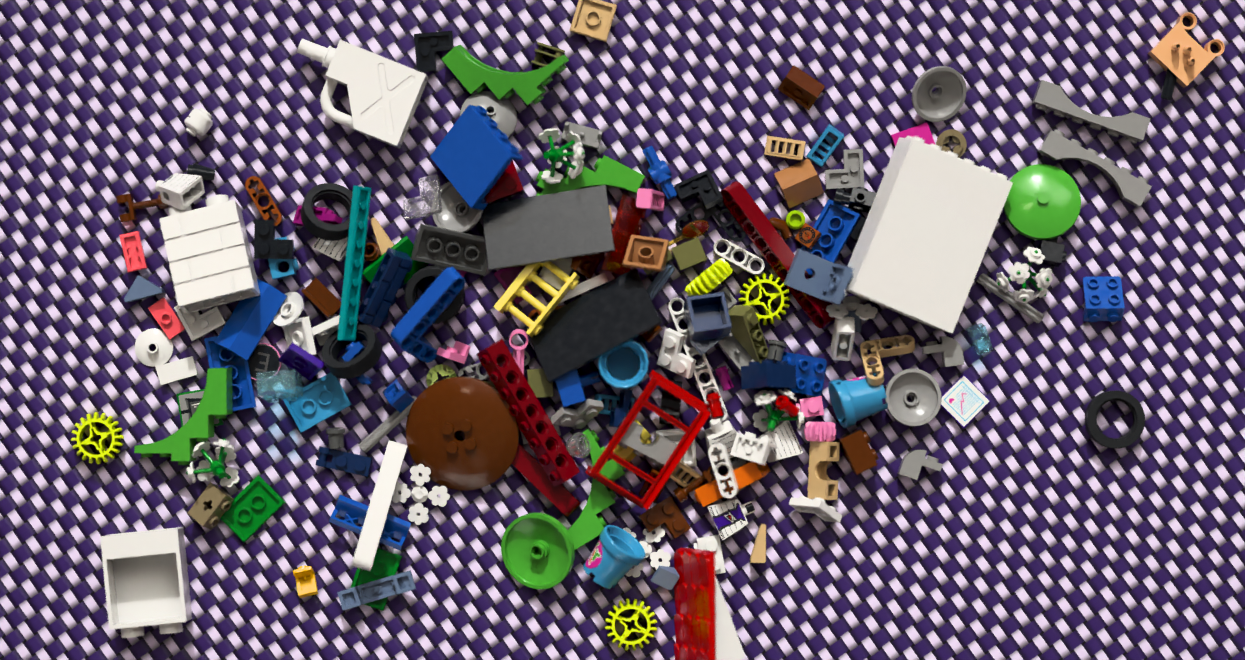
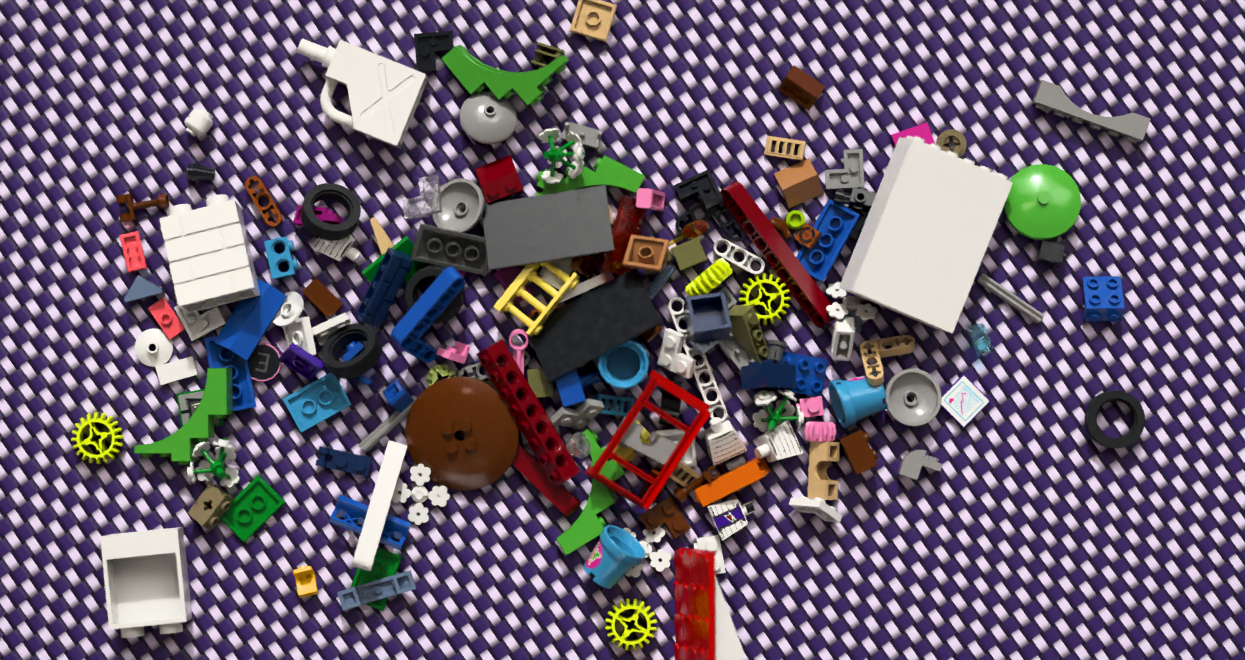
(180, 190): white torso -> none
(267, 246): black plate -> none
(279, 385): clear light blue piece -> none
(335, 437): dark grey bush -> none
(354, 263): teal tile -> none
(372, 252): reddish brown cone -> none
(474, 155): blue panel -> none
(537, 550): bright green dish -> none
(619, 413): dark blue slope -> none
(659, 172): blue axle -> none
(665, 577): sand blue slope -> none
(715, 405): red pin -> none
(724, 378): magenta pin -> none
(733, 482): white beam -> none
(751, 448): white bracket -> none
(759, 549): tan slope -> none
(784, 404): red pin -> none
(827, 281): sand blue bracket -> none
(835, 132): dark azure slope -> none
(947, 97): light grey dish -> none
(950, 349): light grey brick -> none
(1023, 273): white plant -> none
(1128, 186): light grey arch -> none
(1182, 55): light nougat piece -> none

